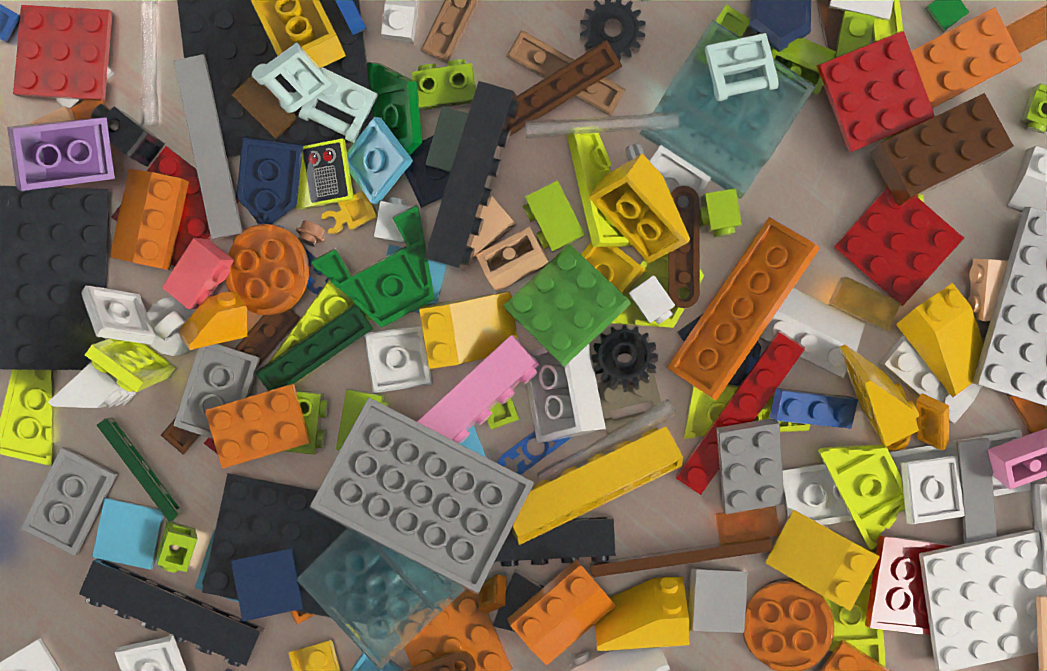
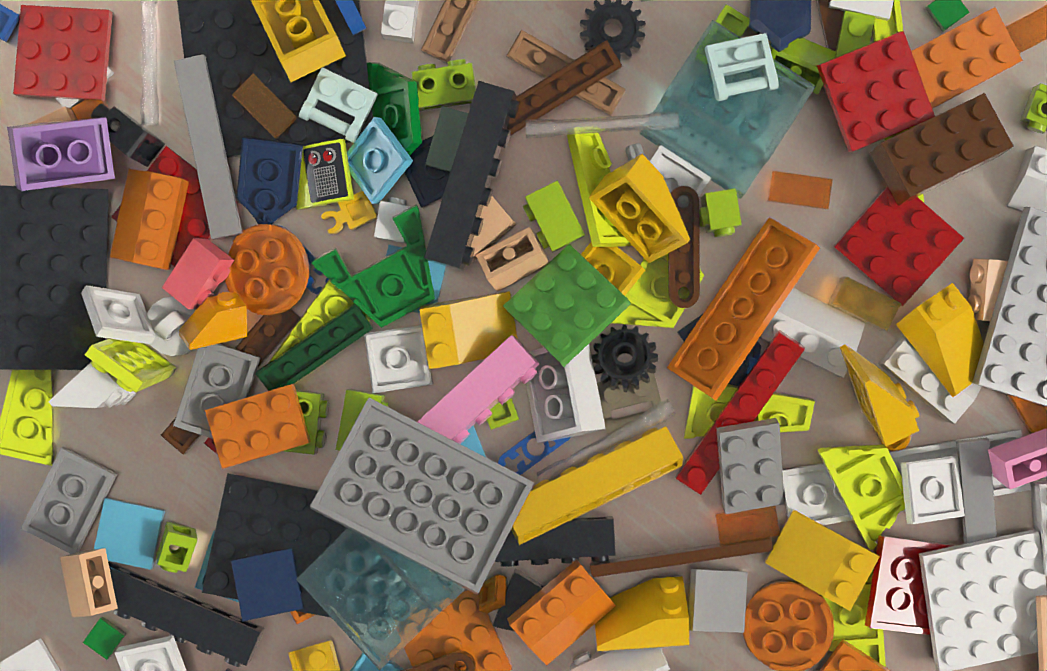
(88, 582): none -> light nougat brick
(104, 638): none -> green tile
(140, 469): dark green tile -> none
(299, 71): light aqua plate -> none
(310, 233): nougat plate -> none
(652, 300): white brick -> none
(800, 190): none -> clear orange tile
(813, 408): blue plate -> none
(933, 422): light orange plate -> none

